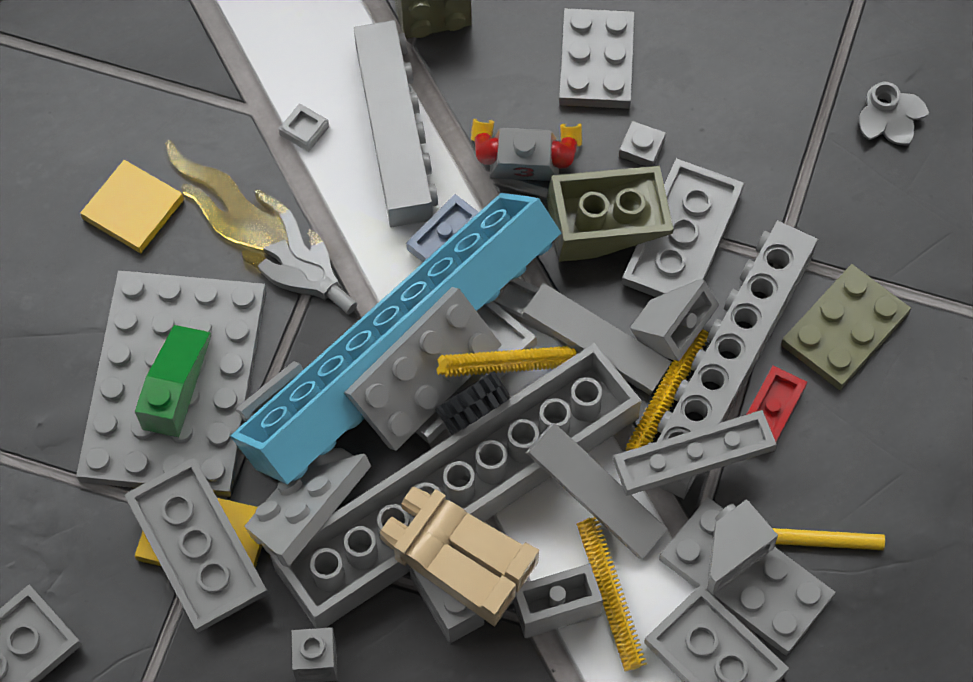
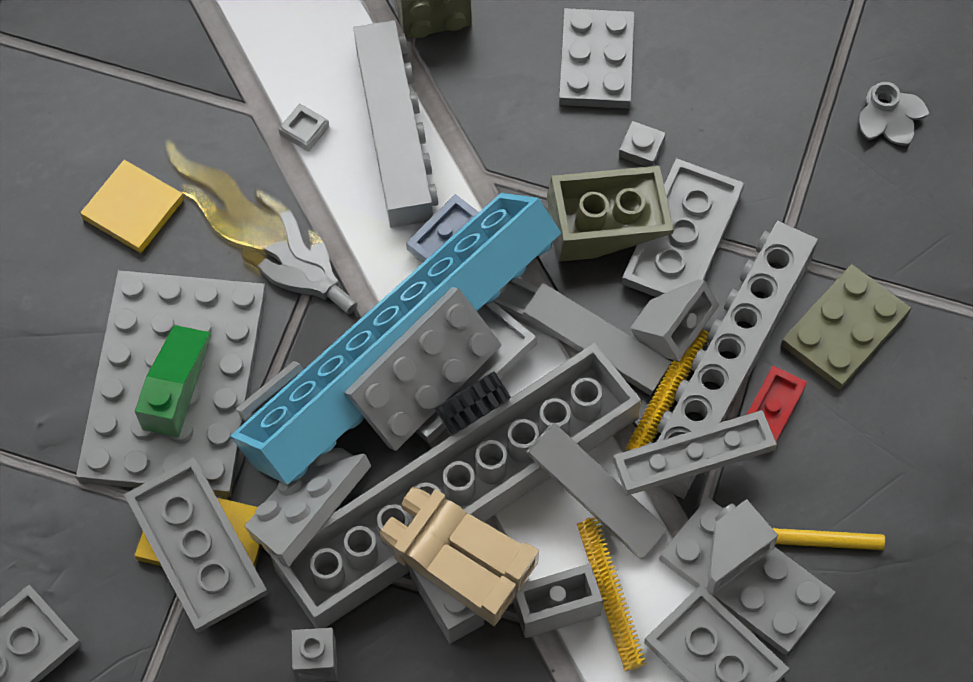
(503, 361): yellow axle -> none
(525, 152): torso -> none

